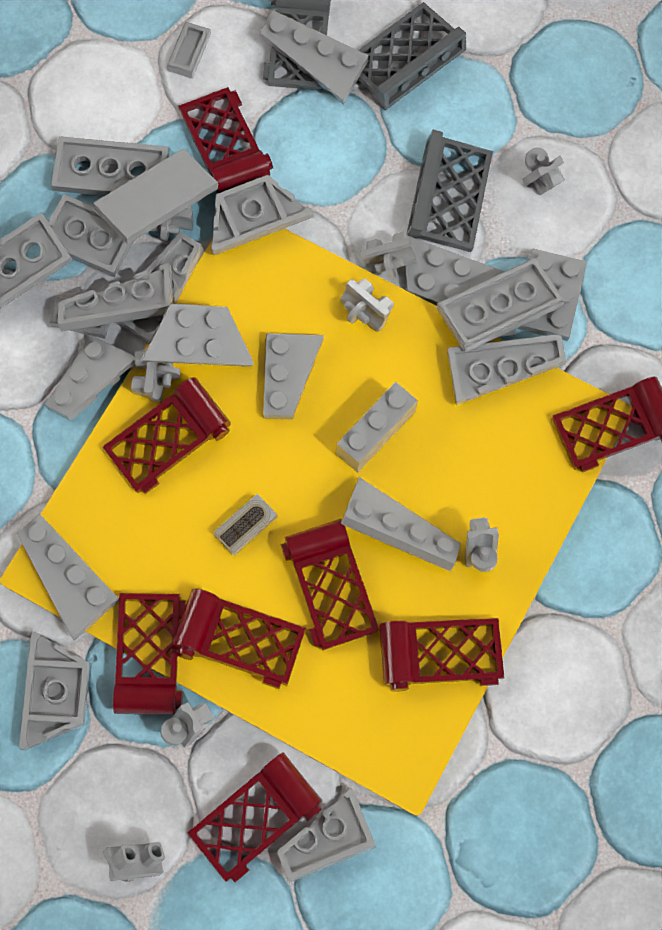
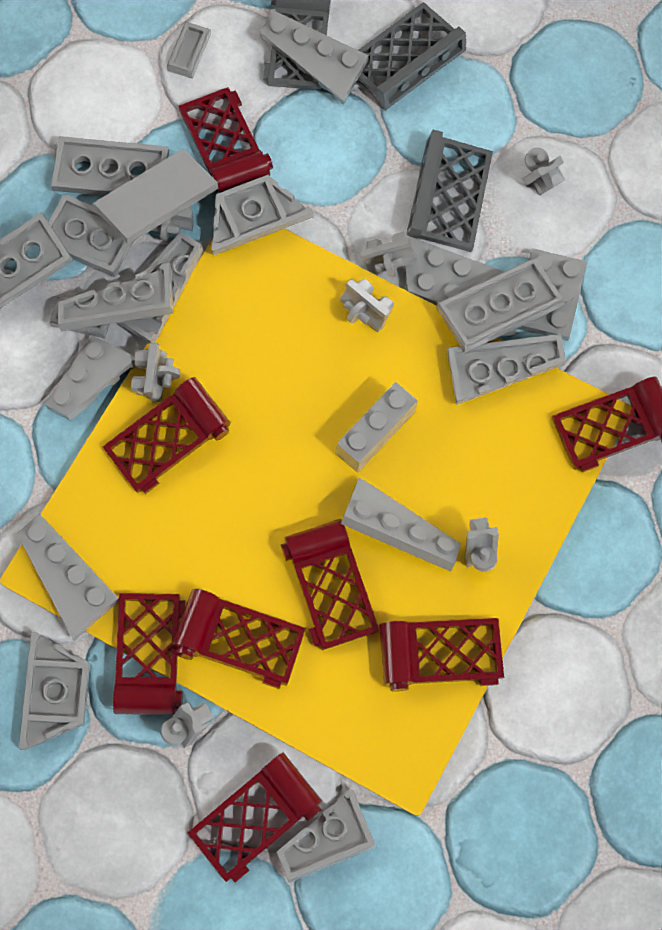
(134, 861): light grey hips -> none
(198, 337): light grey wing -> none
(245, 524): tile -> none
(286, 371): light grey wing -> none

